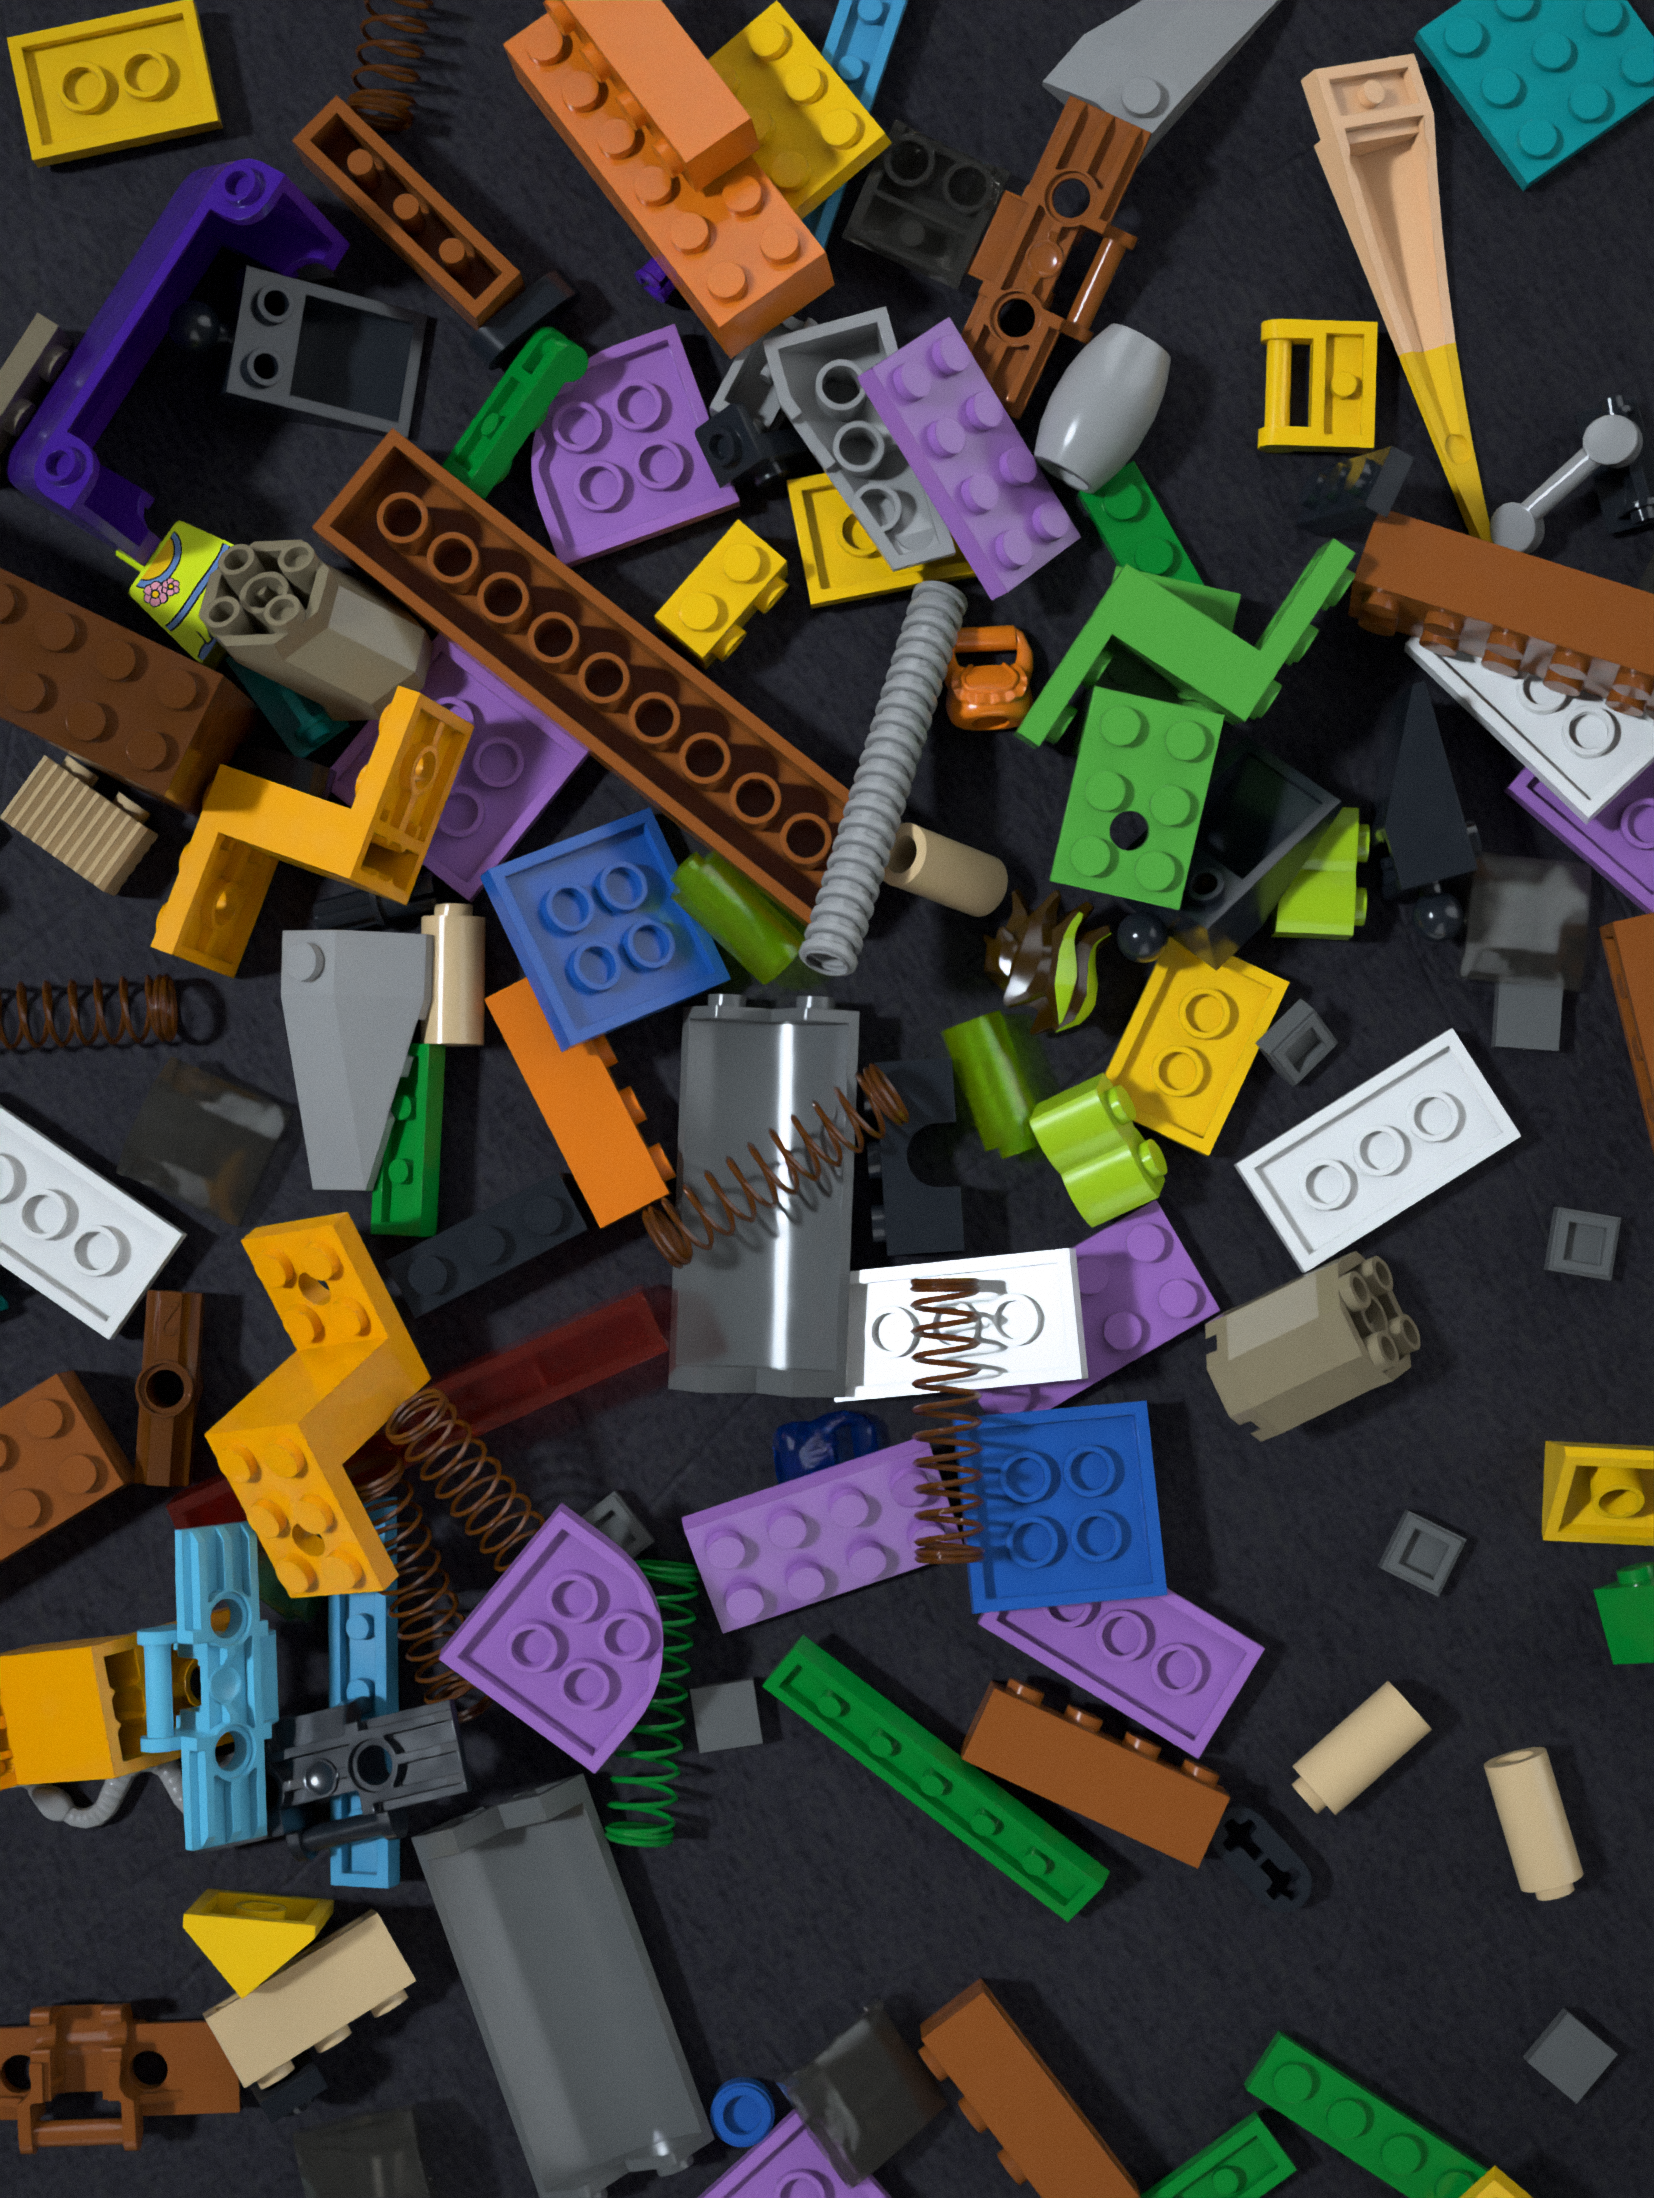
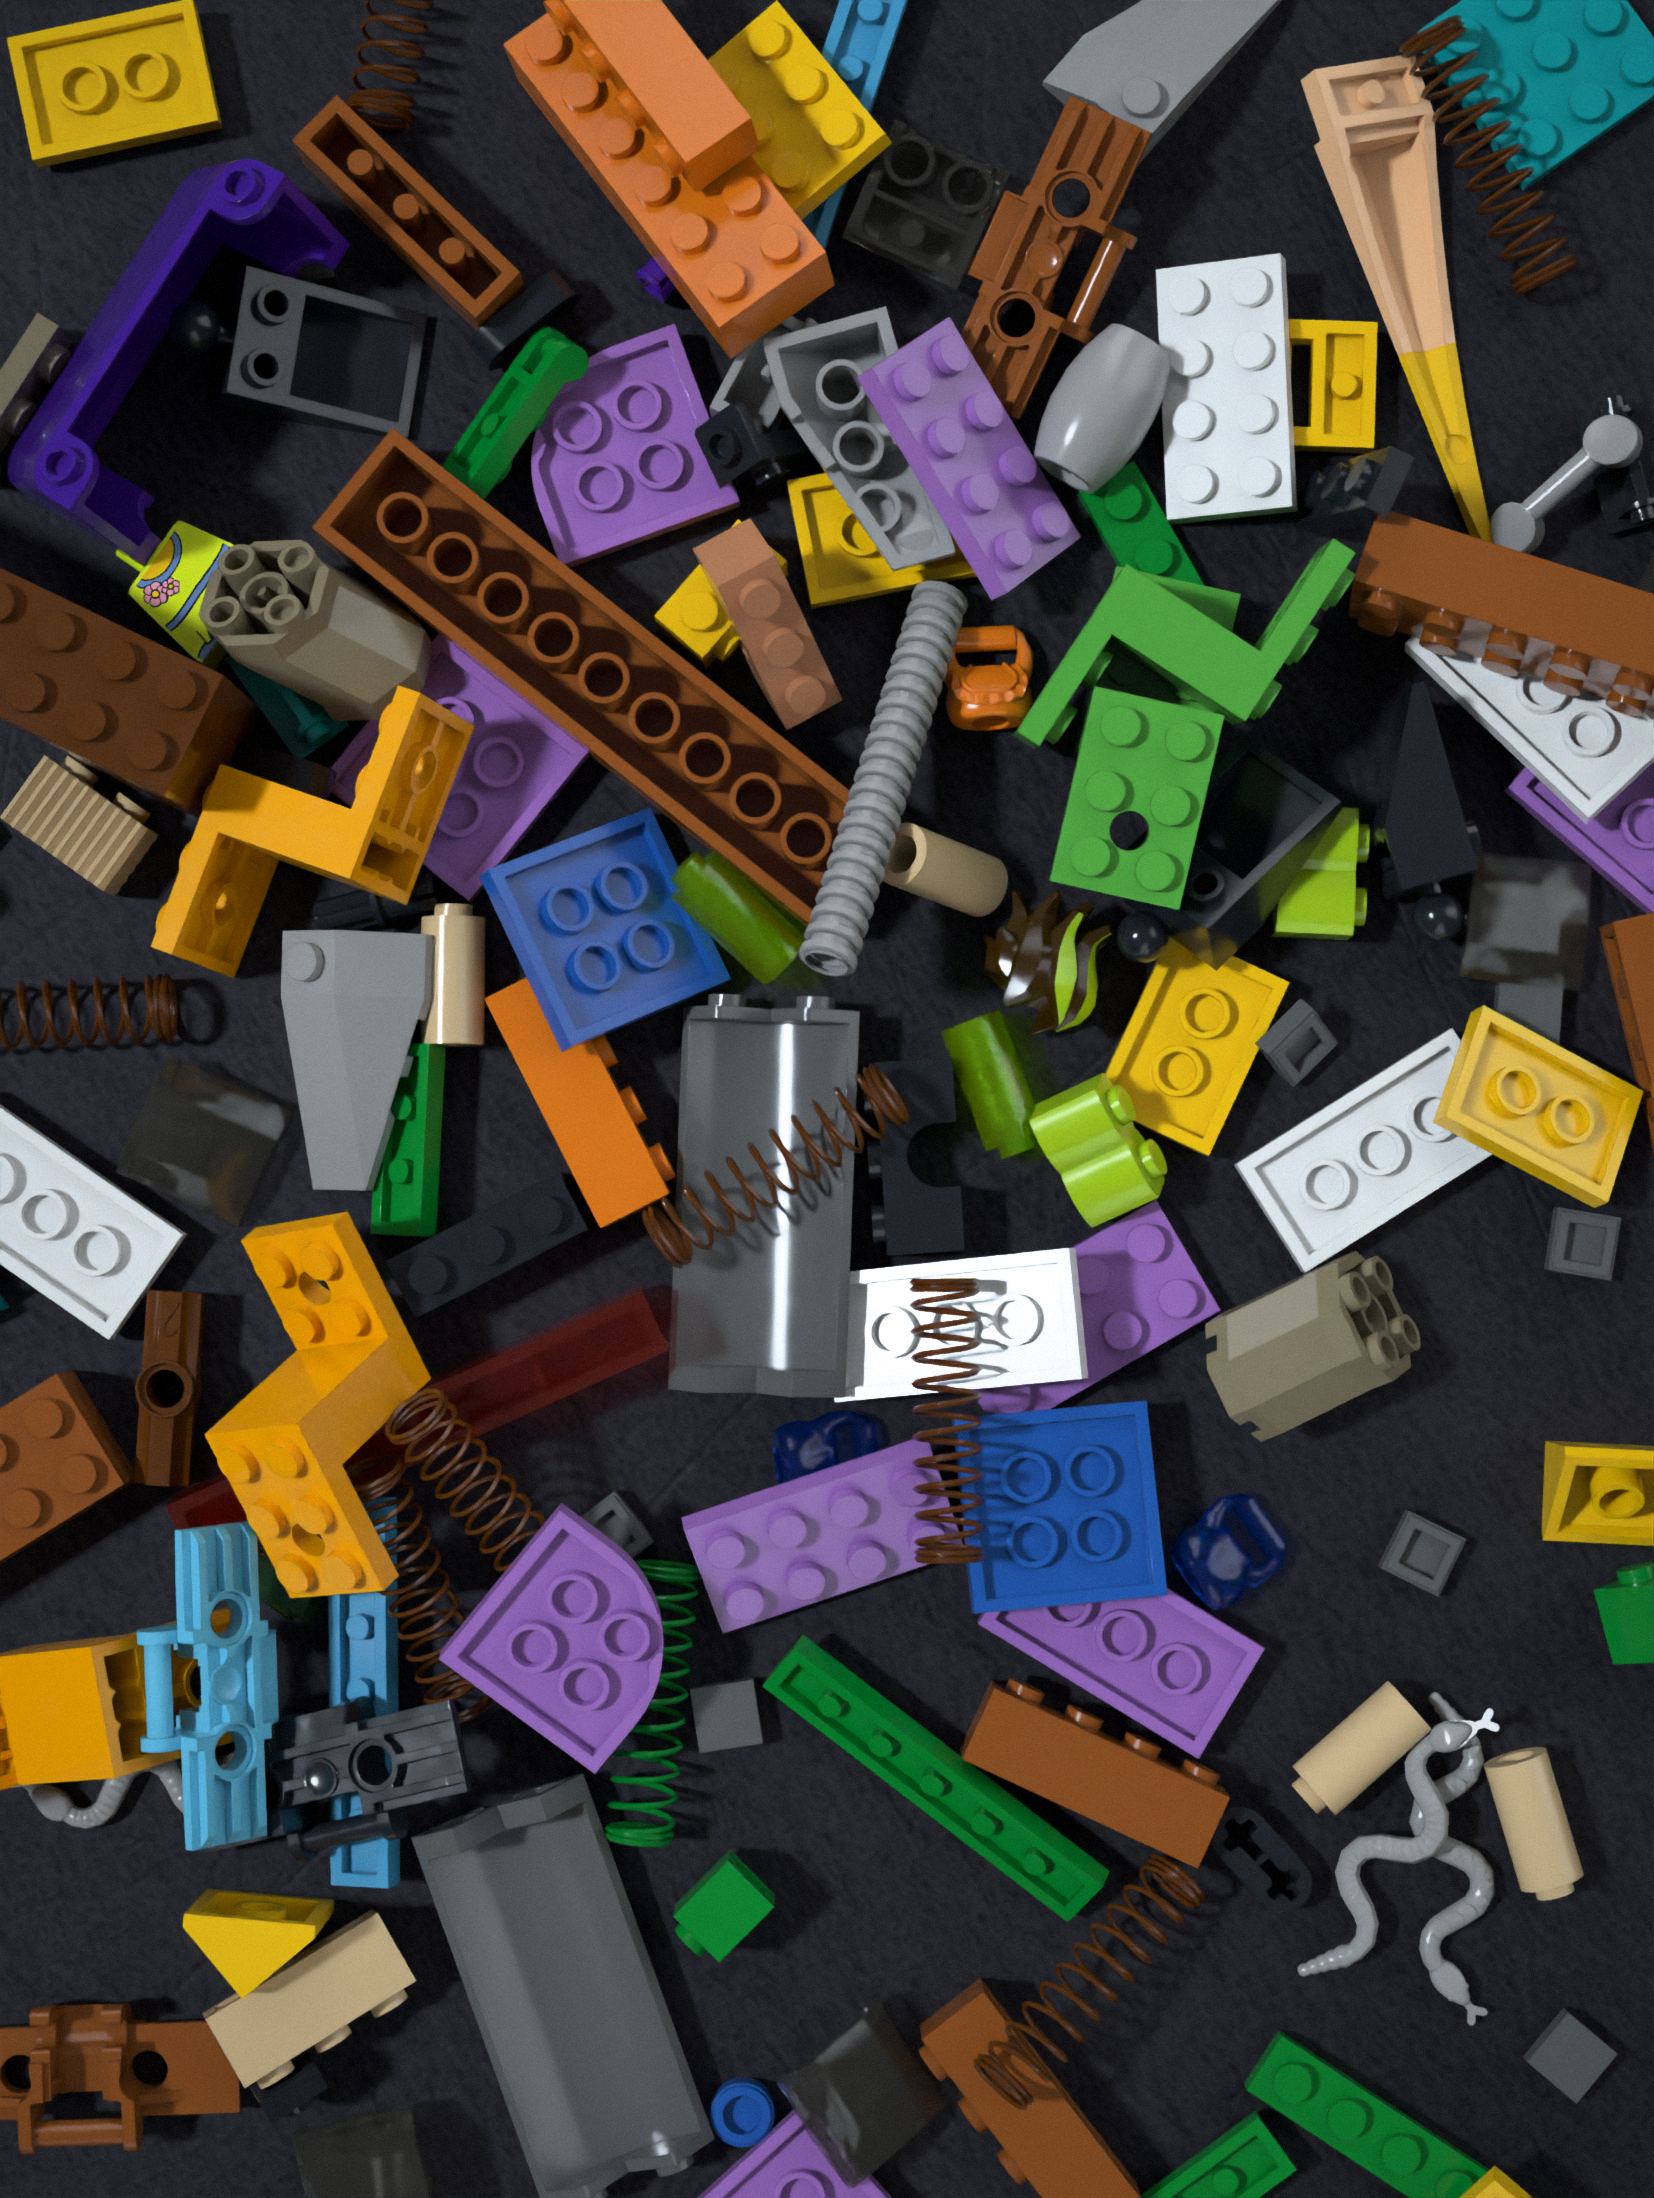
(722, 1908): none -> green brick
(768, 623): none -> nougat arch
(1178, 1885): none -> reddish brown piece
(1214, 1559): none -> clear blue piece
(1227, 389): none -> white plate
(1442, 1972): none -> light grey animal
(1443, 34): none -> reddish brown piece
(1444, 1738): none -> light grey animal
(1538, 1106): none -> yellow plate

